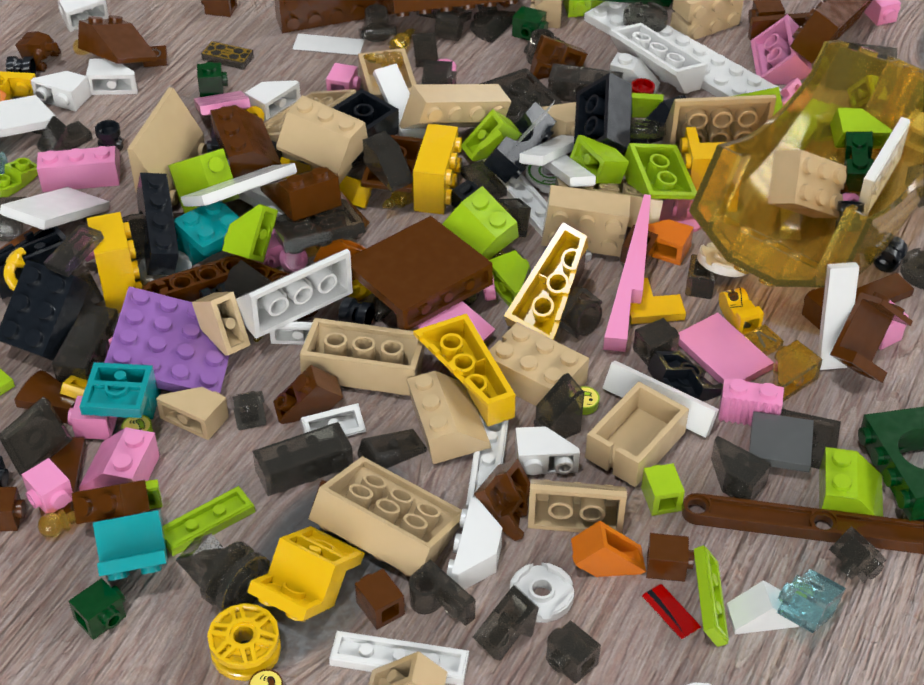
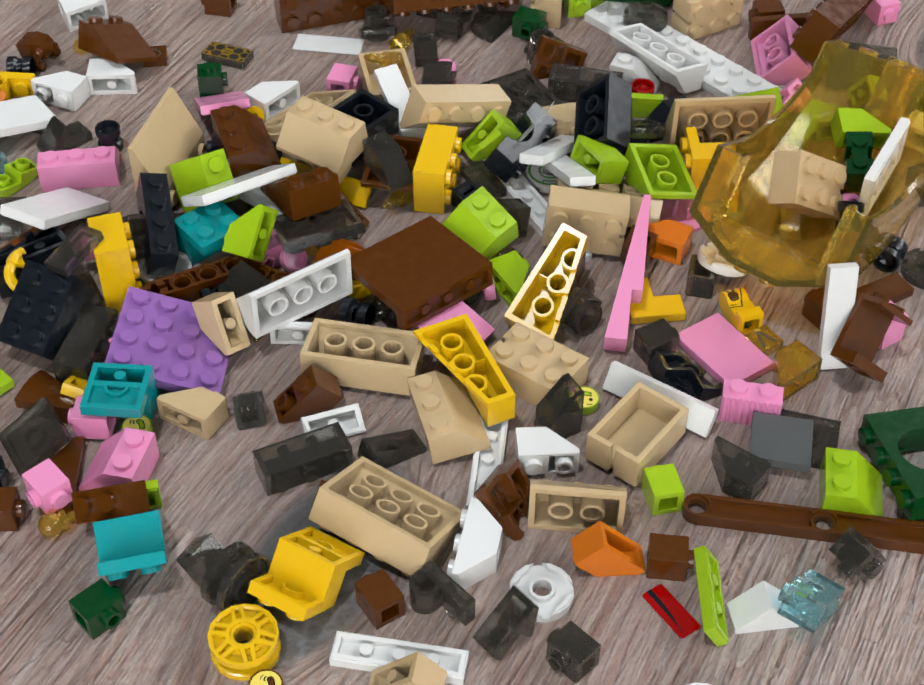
(207, 519): lime tile -> none

